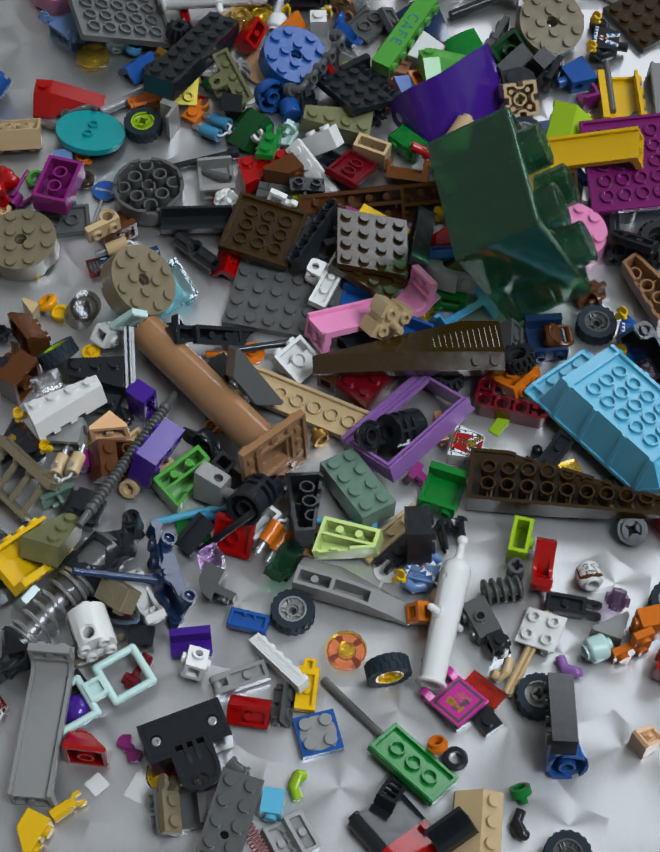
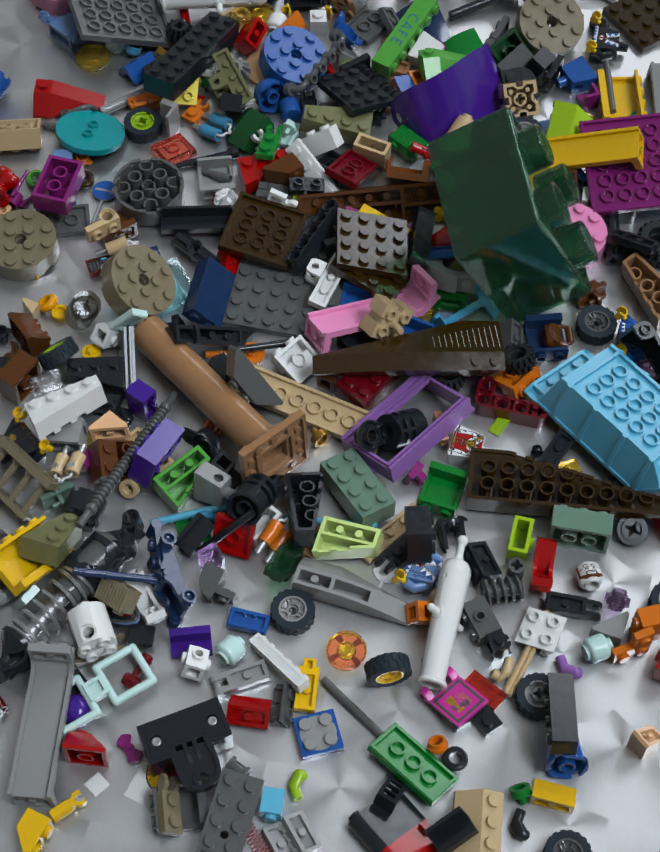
(173, 149): none -> clear red tile
(208, 293): none -> dark blue brick
(230, 650): none -> light aqua head
(481, 562): none -> black bracket
(553, 796): none -> yellow panel
(581, 528): none -> sand green brick

